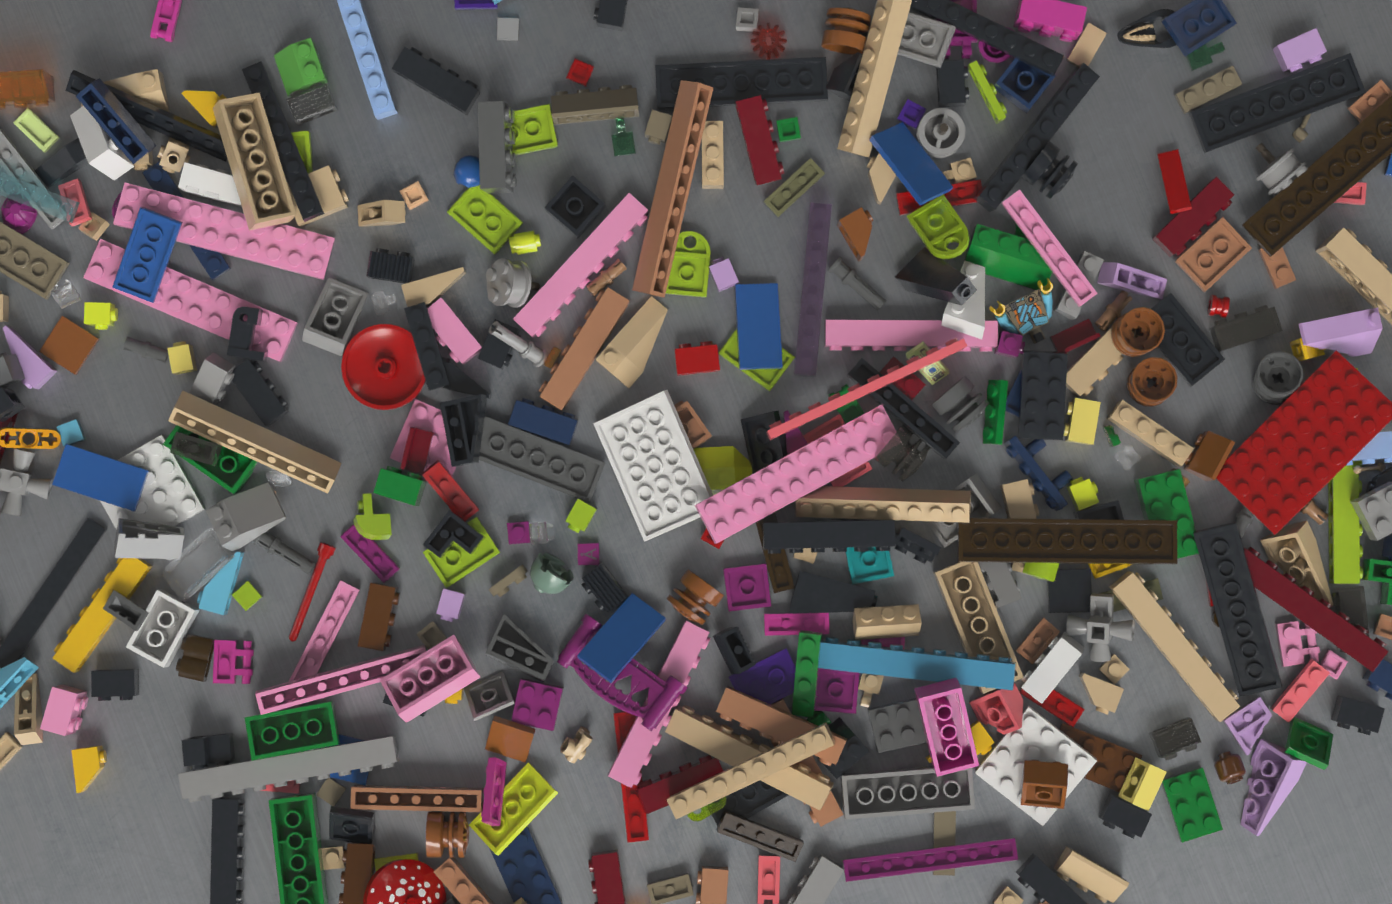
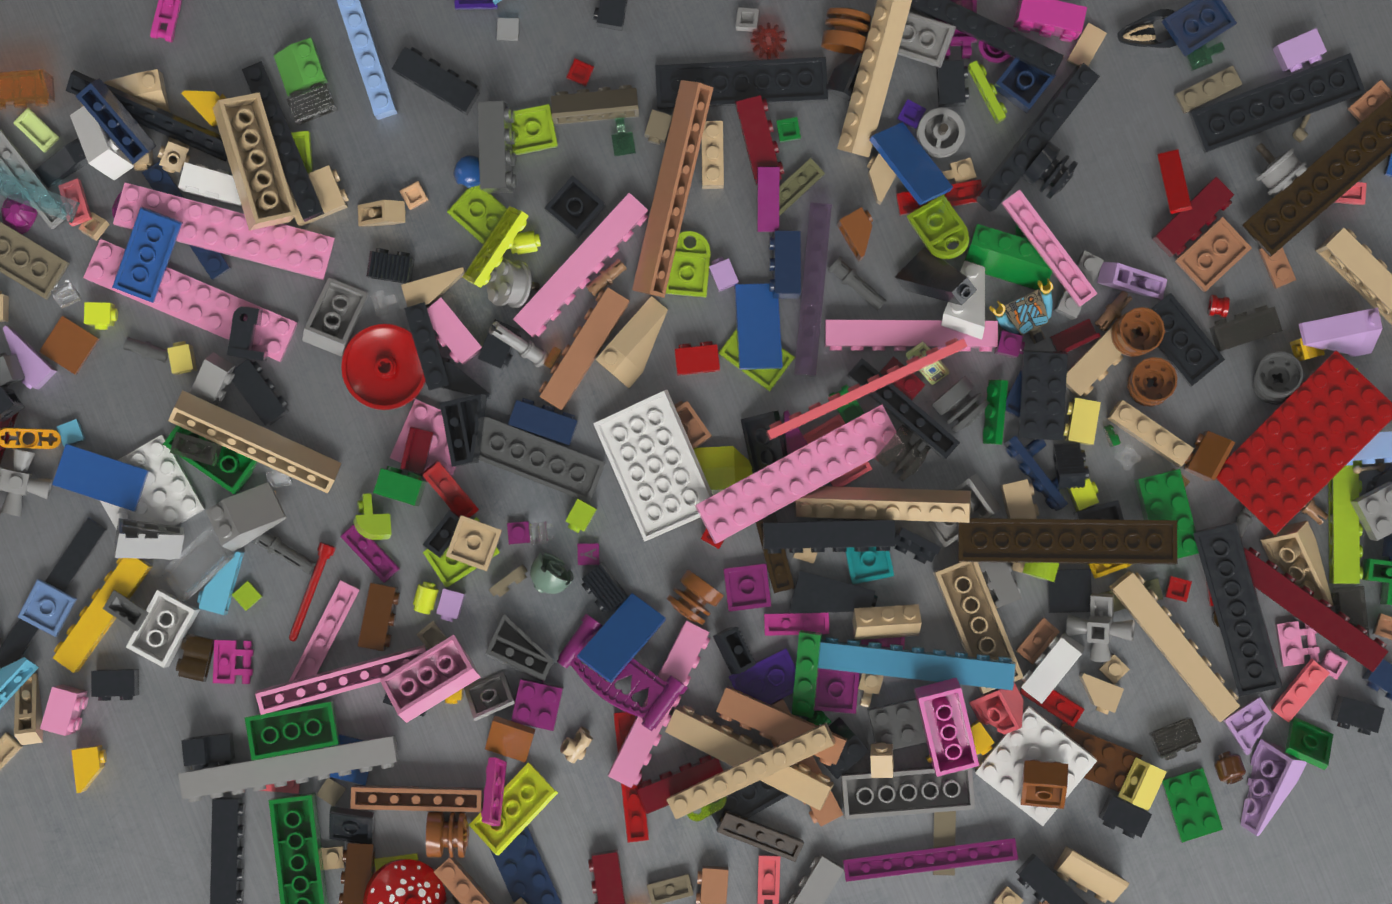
(47, 607): none -> medium blue tile
(425, 597): none -> neon yellow brick
(473, 543): none -> tan plate
(495, 246): none -> neon yellow plate
(768, 199): none -> magenta tile
(785, 264): none -> dark blue brick
(882, 760): none -> tan brick
(1070, 466): none -> black brick
(1178, 589): none -> red plate

